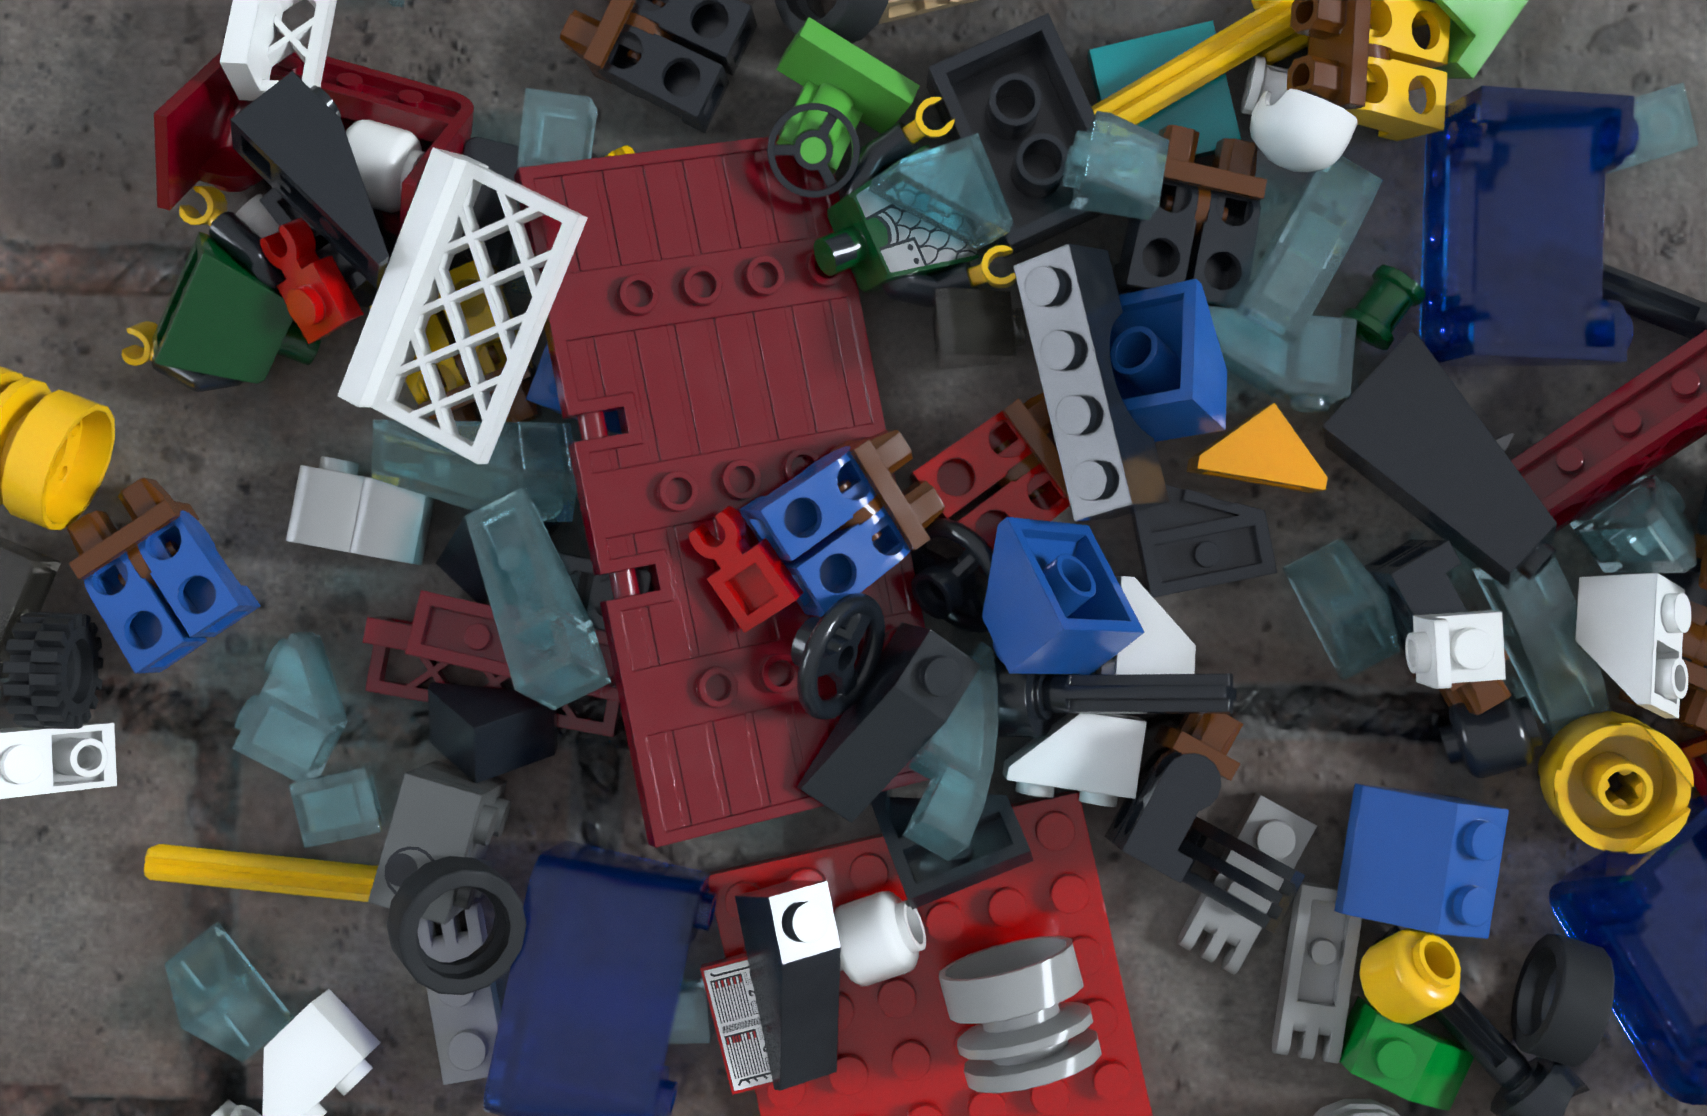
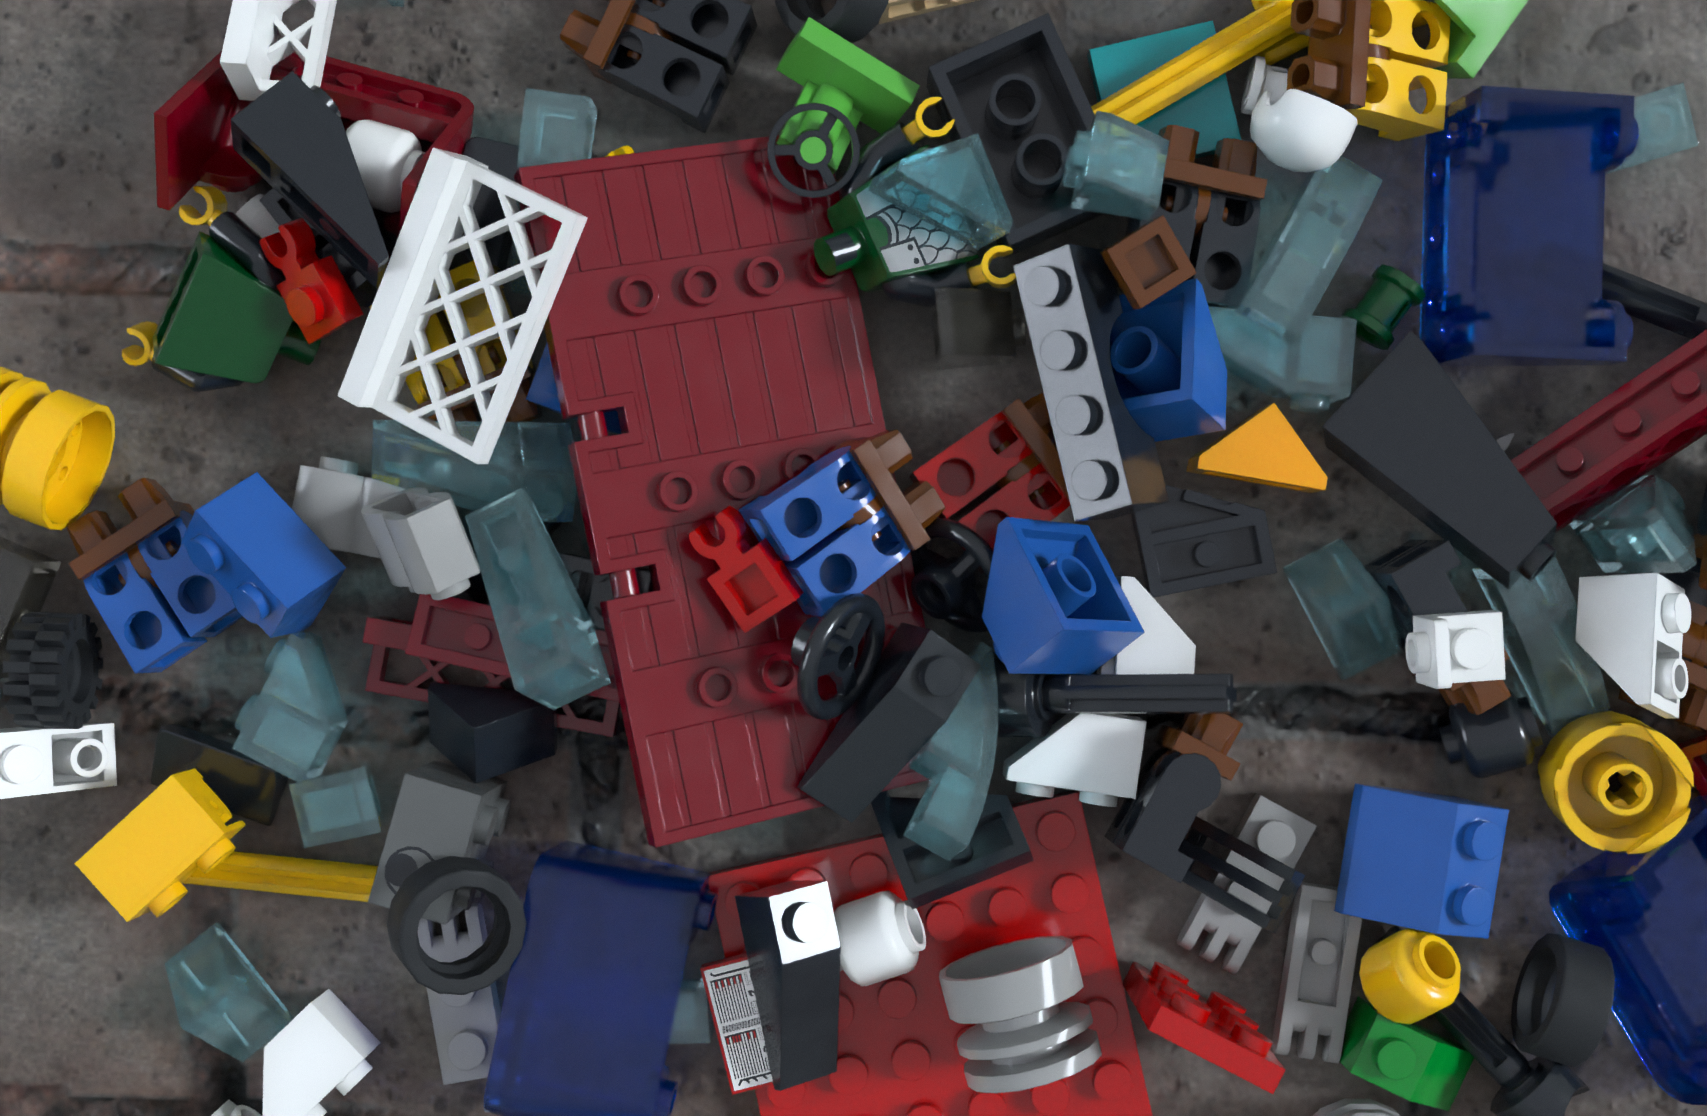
(160, 846): none -> yellow hinge
(239, 781): none -> black slope
(263, 557): none -> blue slope
(422, 542): none -> light grey brick
(1148, 262): none -> reddish brown tile
(1207, 1027): none -> red plate

